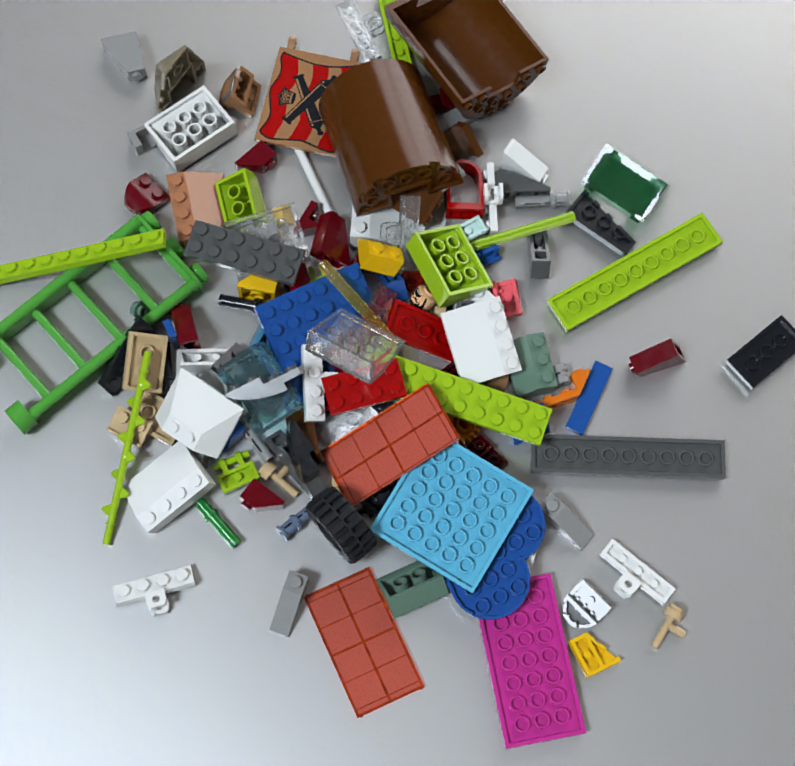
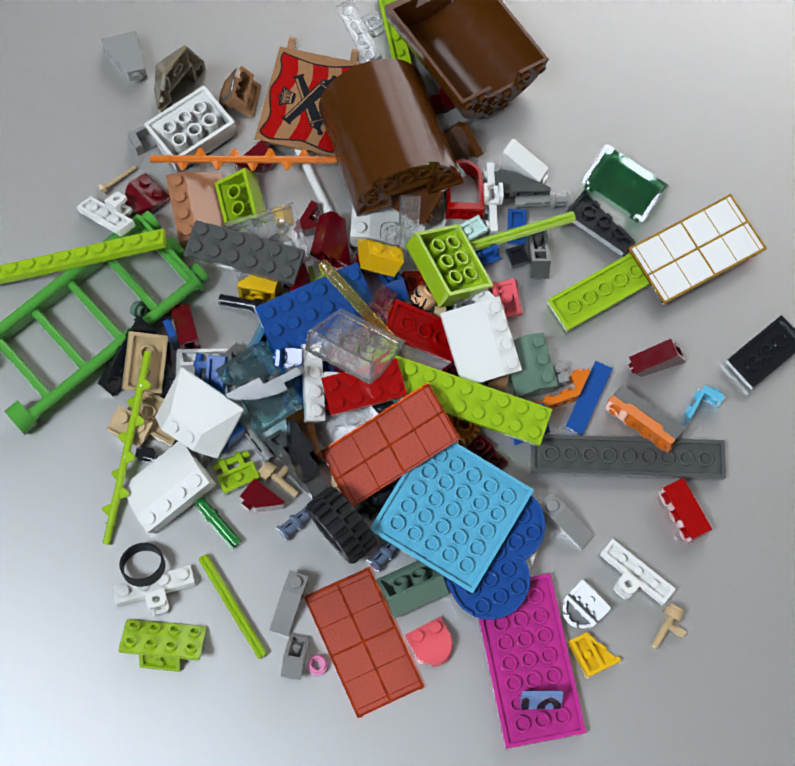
(104, 187): none -> tan piece
(109, 214): none -> white plate
(138, 548): none -> black tyre
(146, 454): none -> black plate
(161, 643): none -> lime bracket
(211, 364): none -> blue plate
(232, 606): none -> lime axle
(235, 157): none -> orange plant
(288, 356): none -> bracket
(295, 656): none -> light grey slope
(317, 658): none -> bright pink plate
(384, 553): none -> sand blue pin
(431, 643): none -> coral slope
(516, 218): none -> blue tile
(517, 256): none -> black plate
(541, 700): none -> medium blue slope
(645, 419): none -> orange piece
(685, 510): none -> red brick
(697, 249): none -> white piece
(708, 394): none -> medium azure bracket

